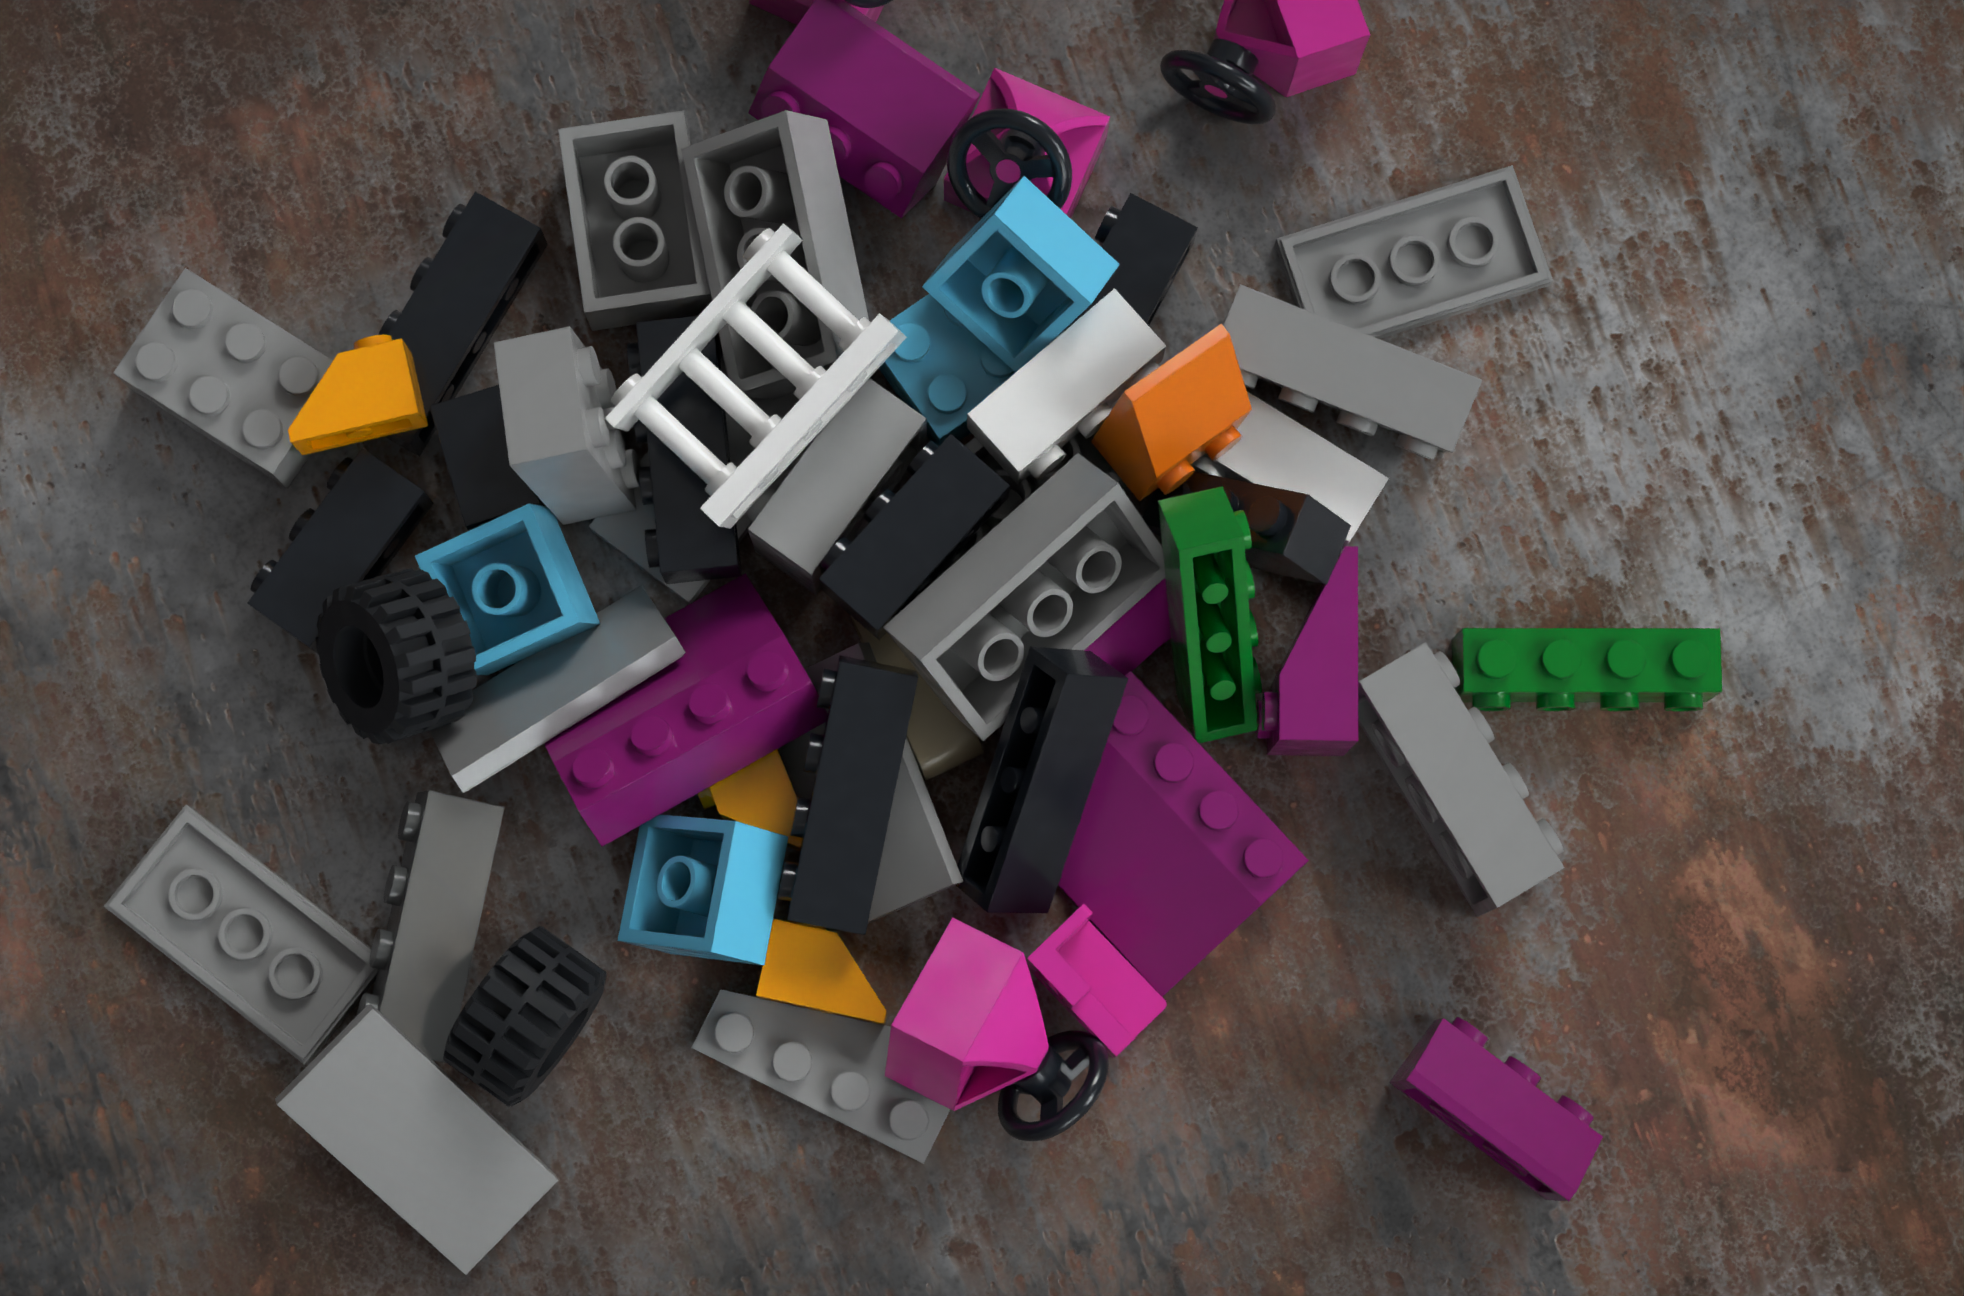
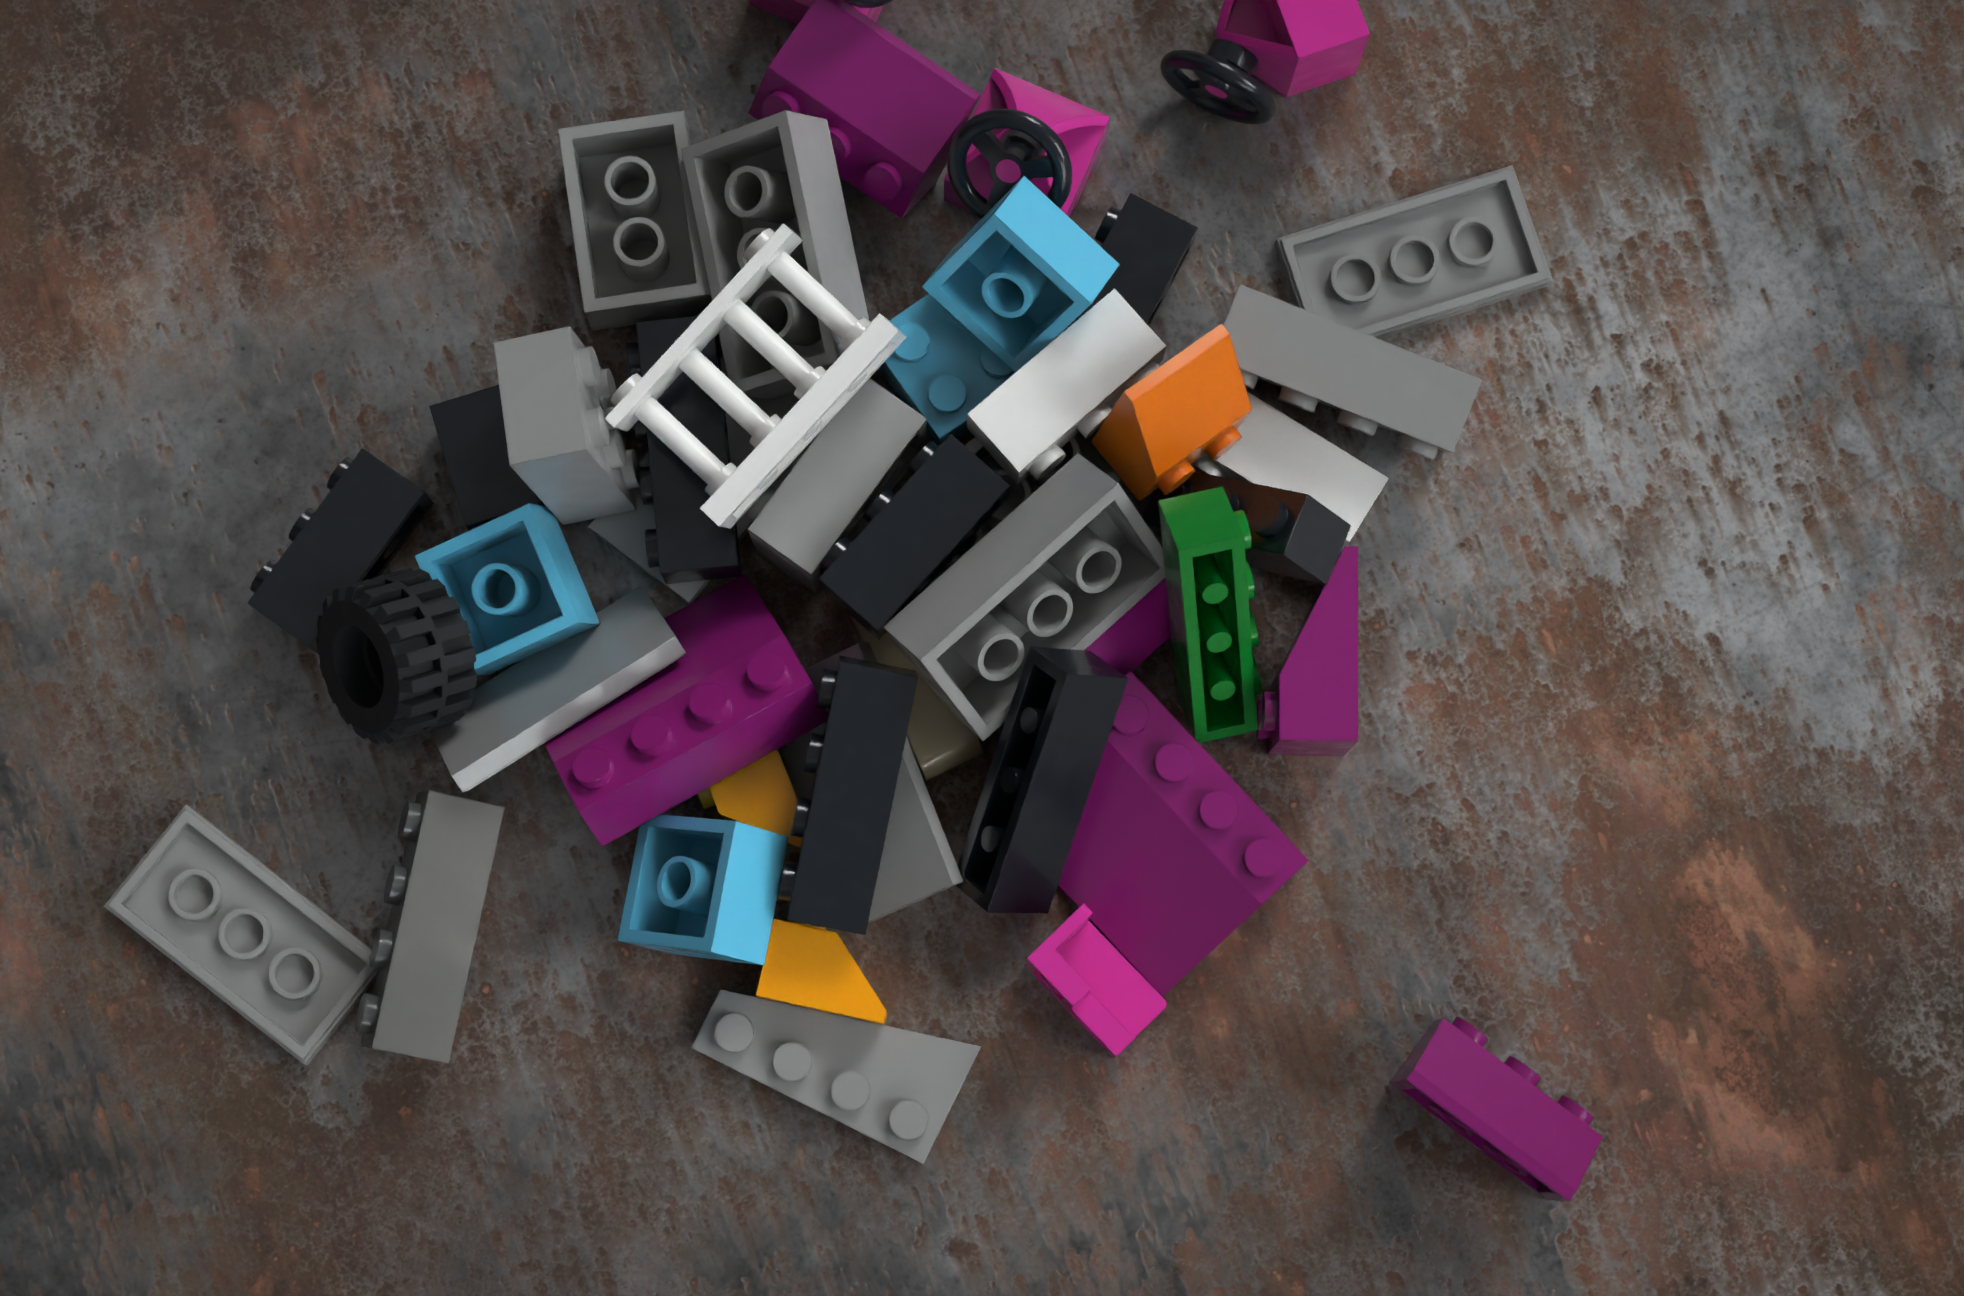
(225, 374): light grey brick -> none
(361, 398): light orange slope -> none
(416, 1139): light grey tile -> none
(462, 300): black brick -> none
(524, 1016): black tyre -> none
(981, 1030): dark pink piece -> none
(1455, 780): light grey brick -> none
(1588, 666): green brick -> none

